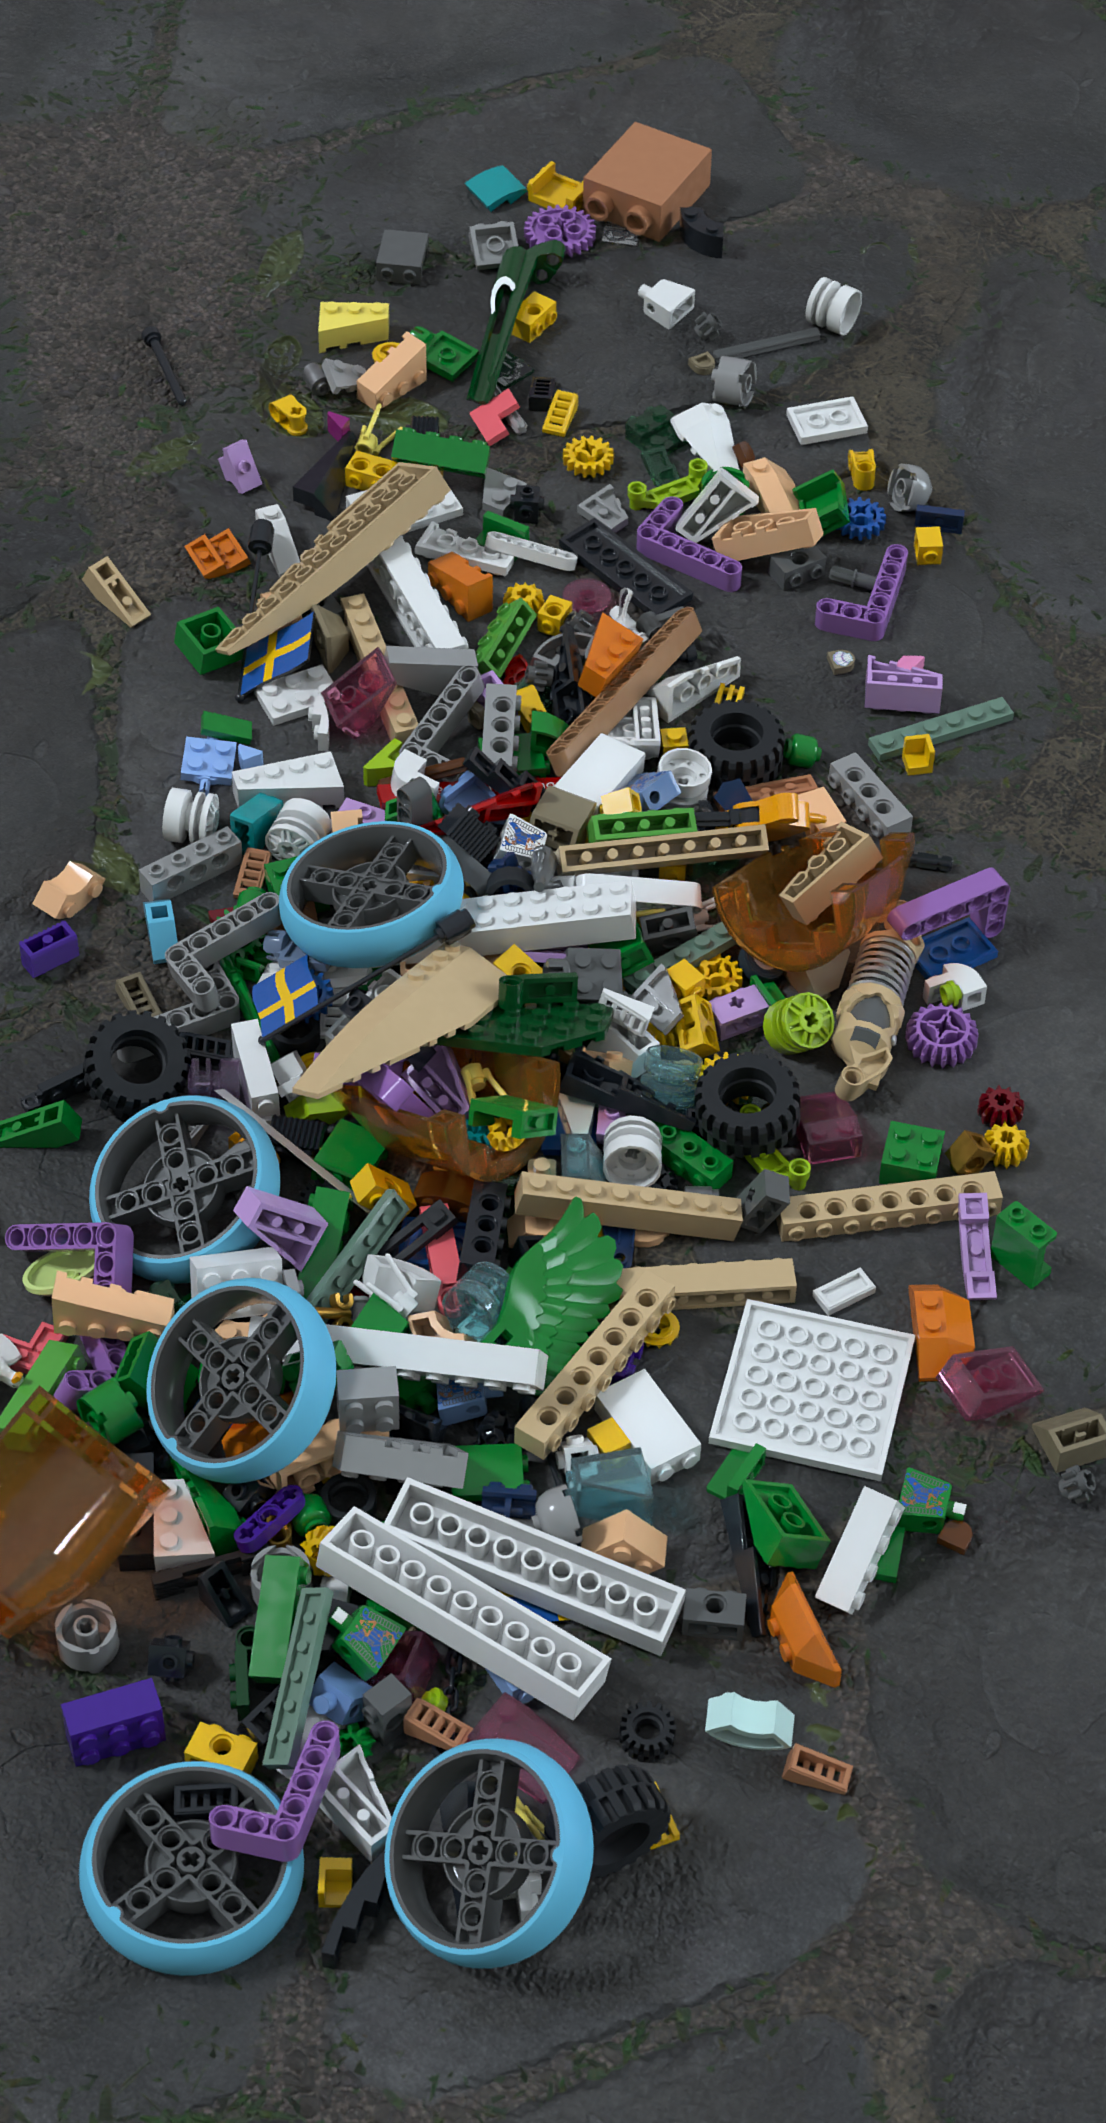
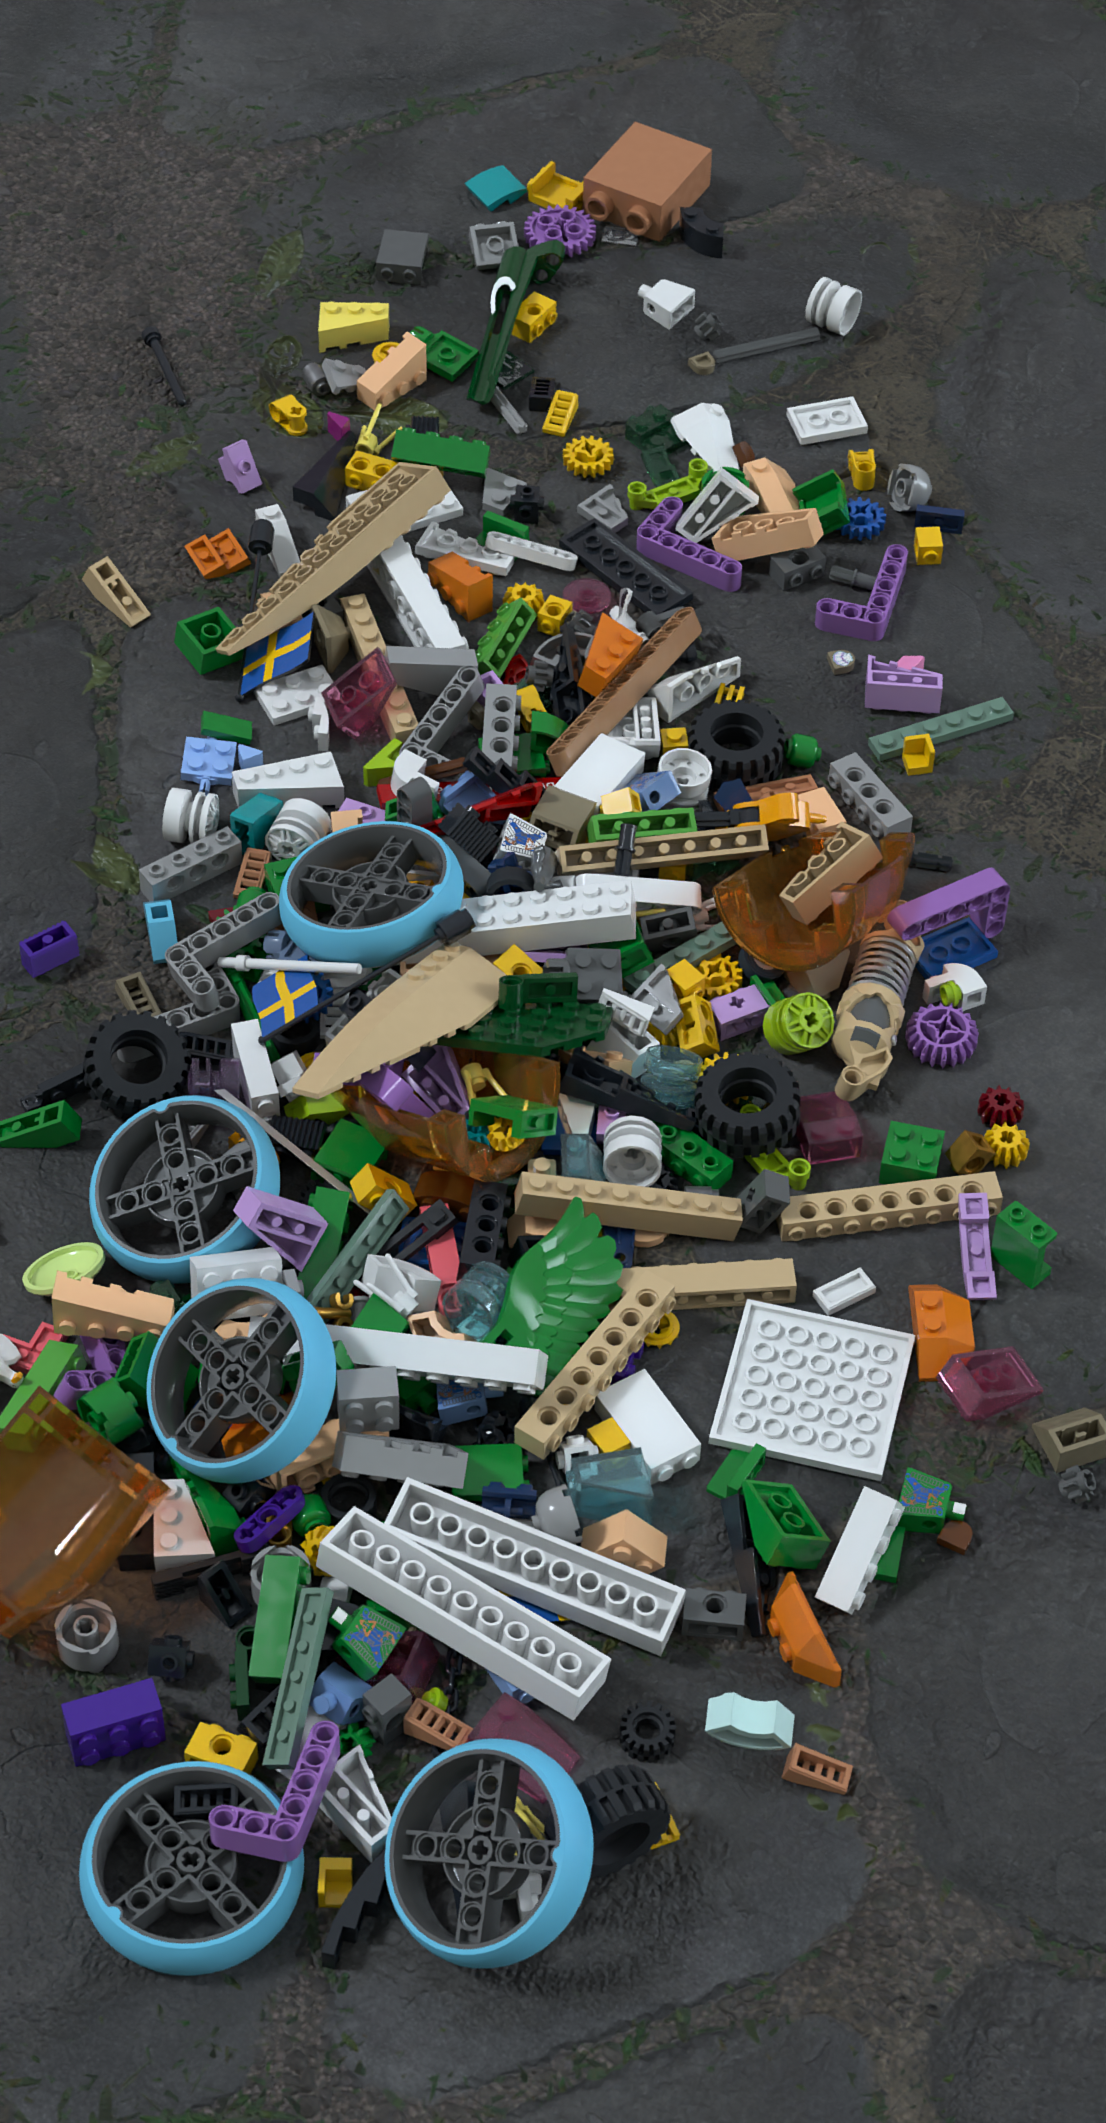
(69, 891): light nougat brick -> none
(109, 1240): medium lavender beam -> none
(245, 963): none -> white bar
(489, 416): coral tile -> none
(625, 849): none -> black axle
(734, 381): light grey brick -> none

